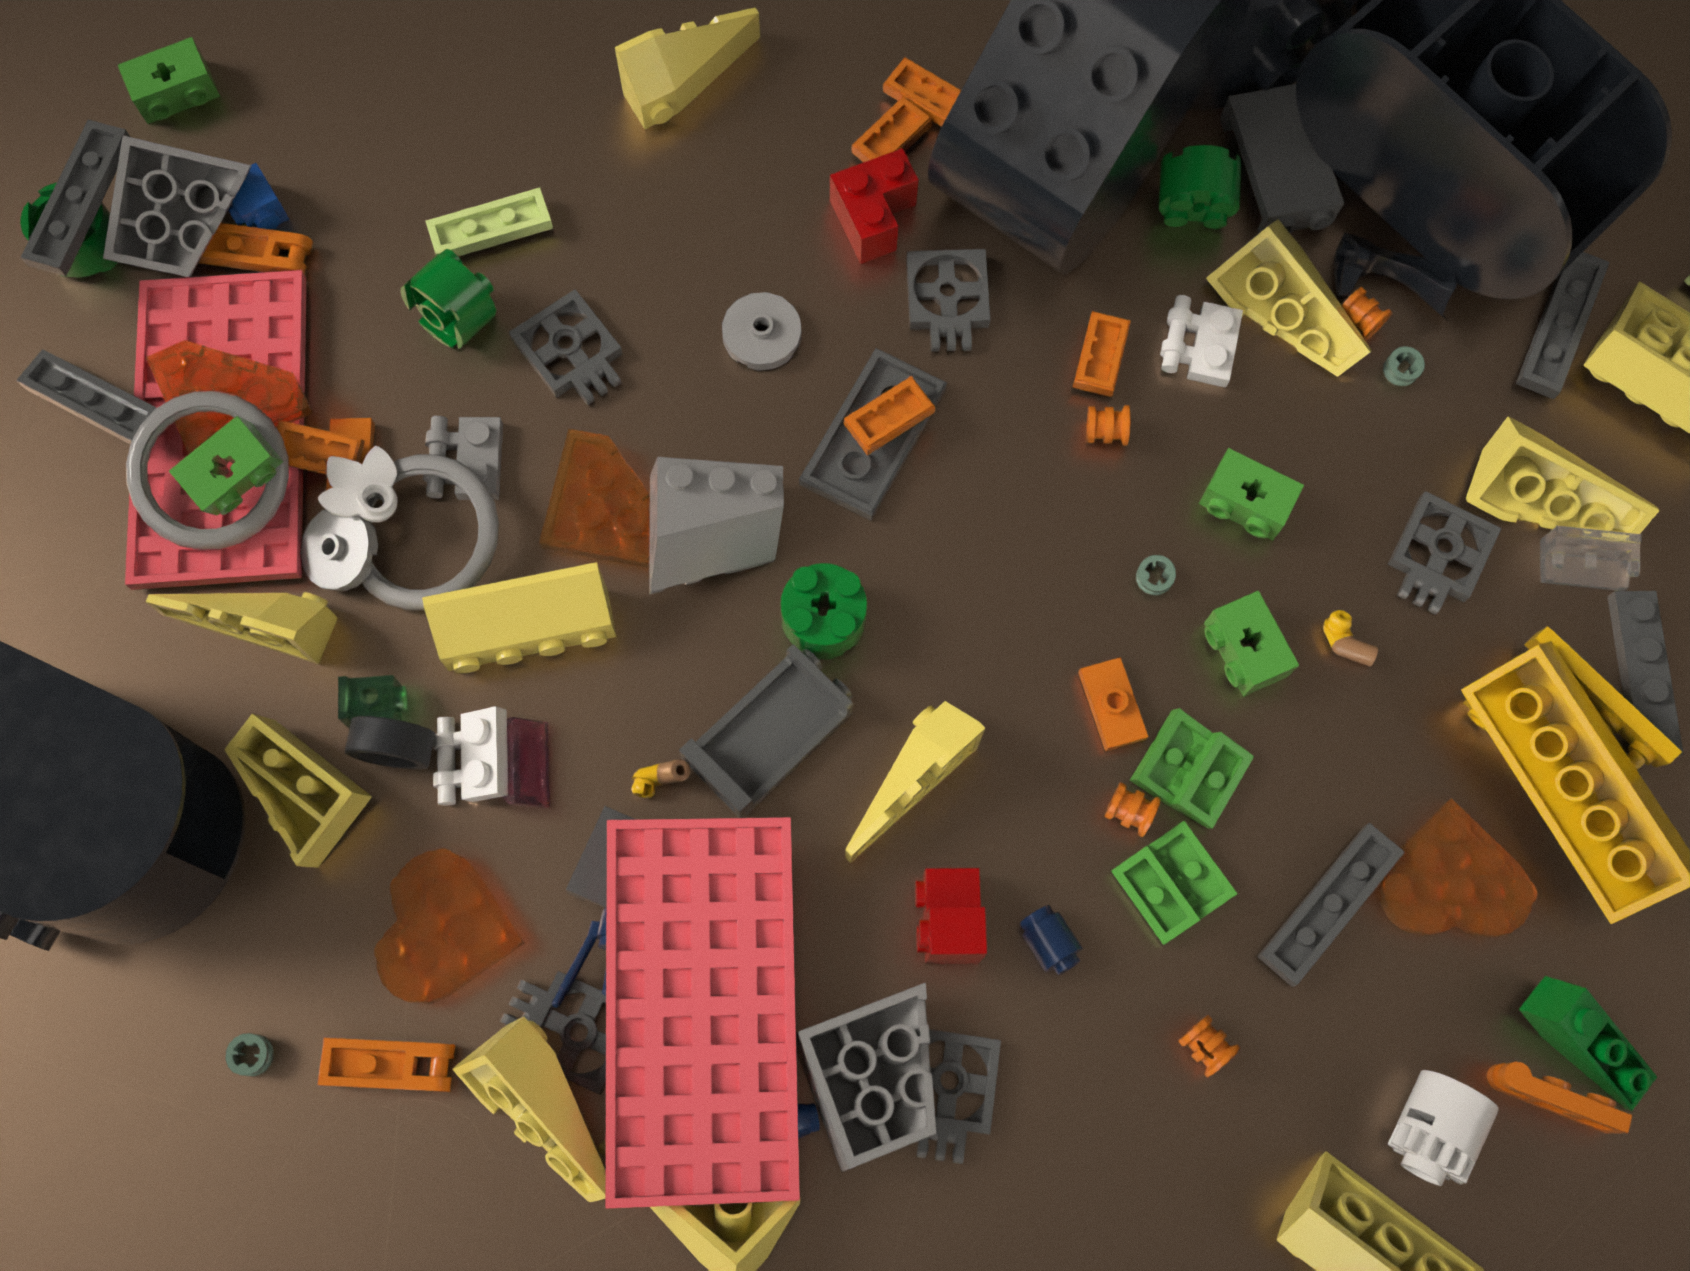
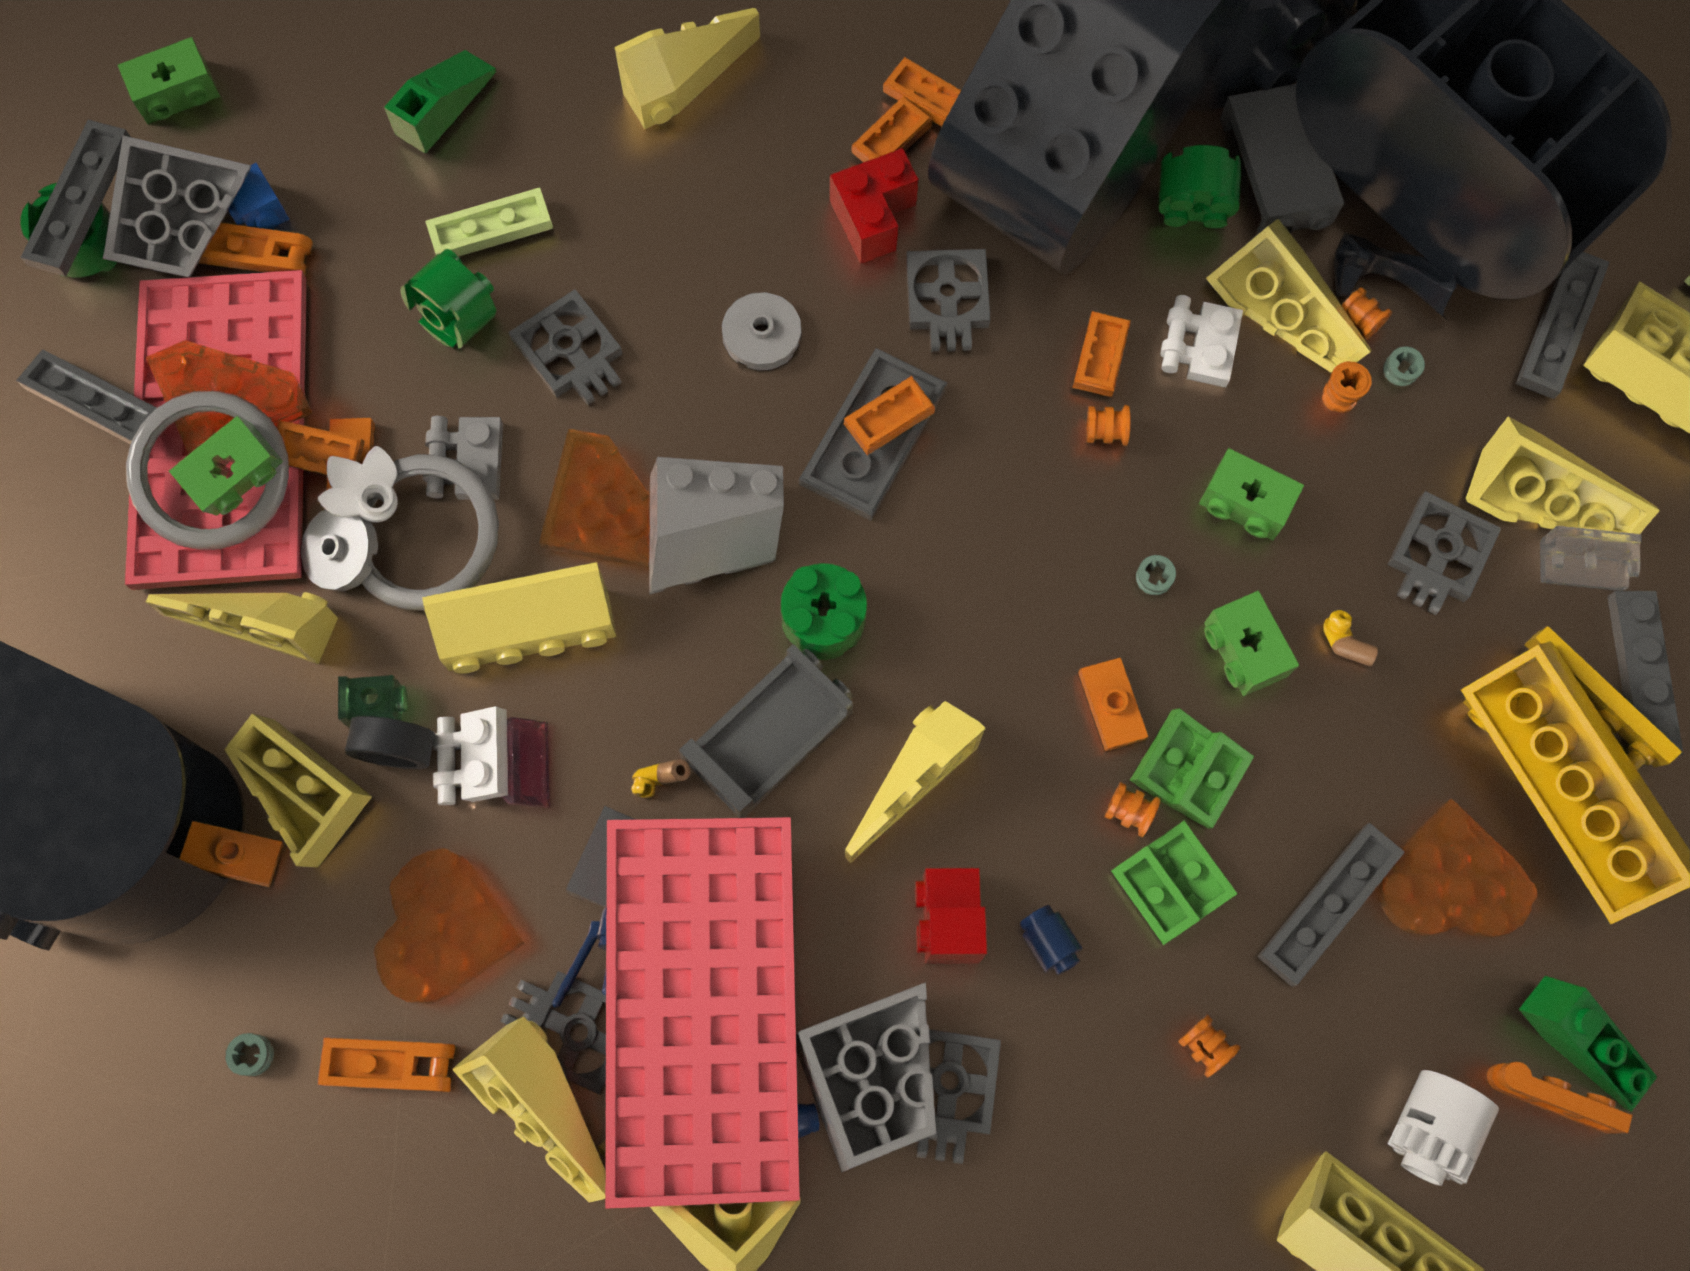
(232, 853): none -> orange plate
(436, 98): none -> green slope
(1346, 386): none -> orange bush

